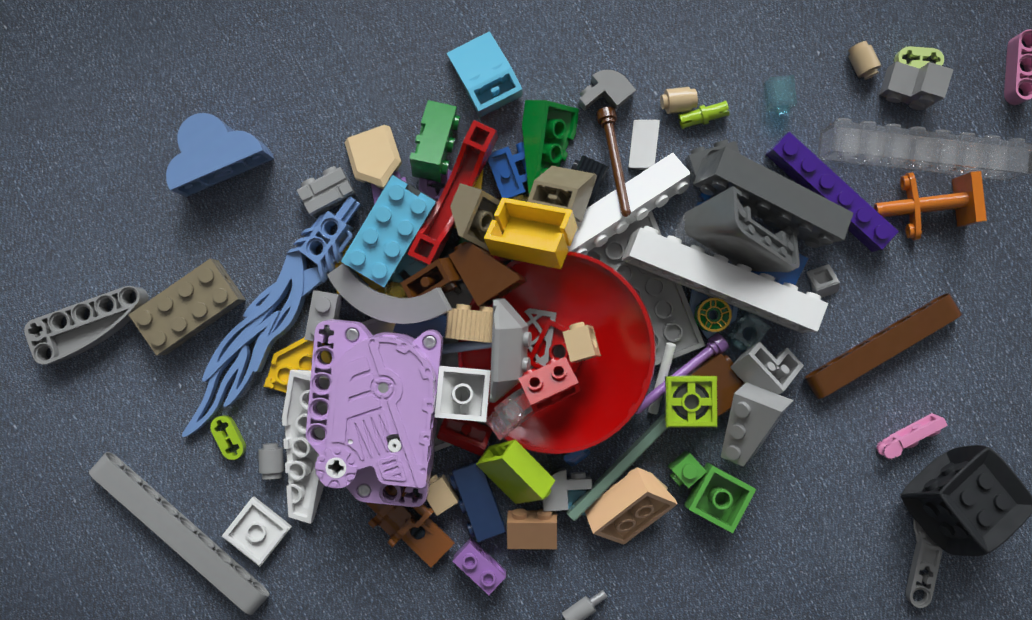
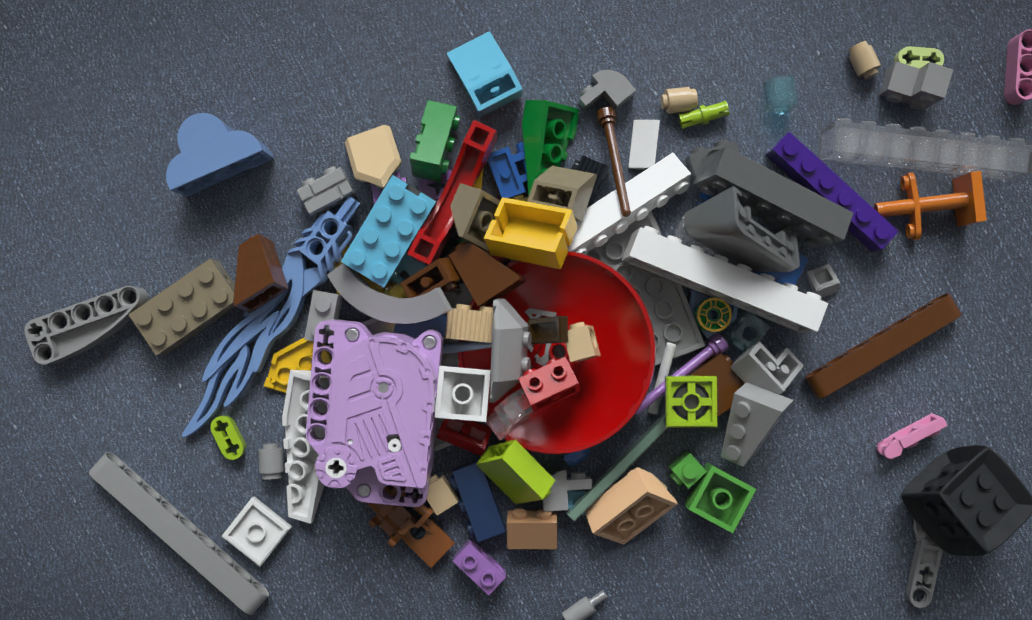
(257, 274): none -> reddish brown slope
(549, 330): none -> dark brown tile

